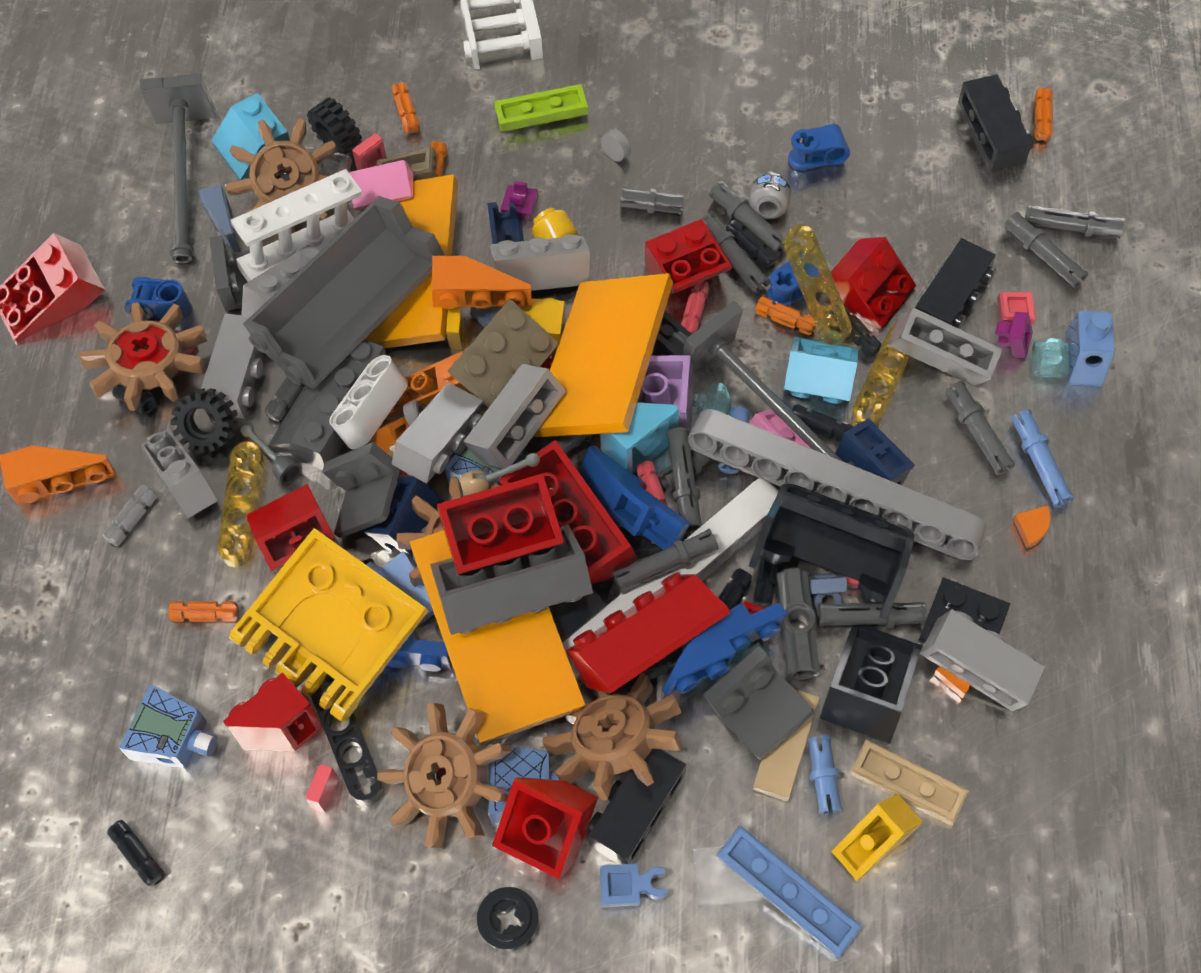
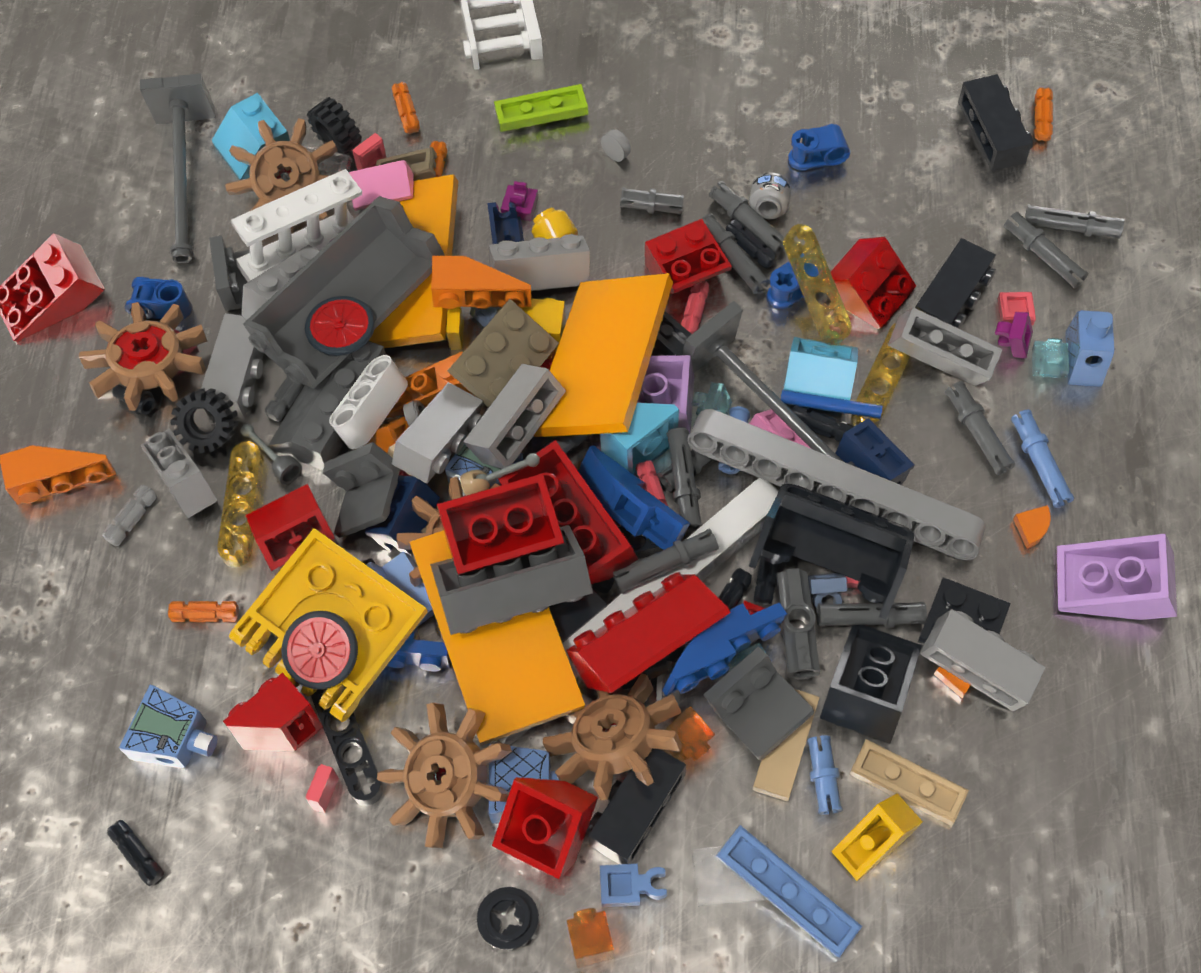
(219, 210): sand blue slope -> none
(319, 650): none -> wheel
(339, 325): none -> red wheel
(590, 937): none -> clear orange brick
(692, 733): none -> clear orange brick
(785, 315): orange axle -> none
(831, 404): none -> blue bar
(860, 335): black axle -> none
(1118, 578): none -> lavender slope

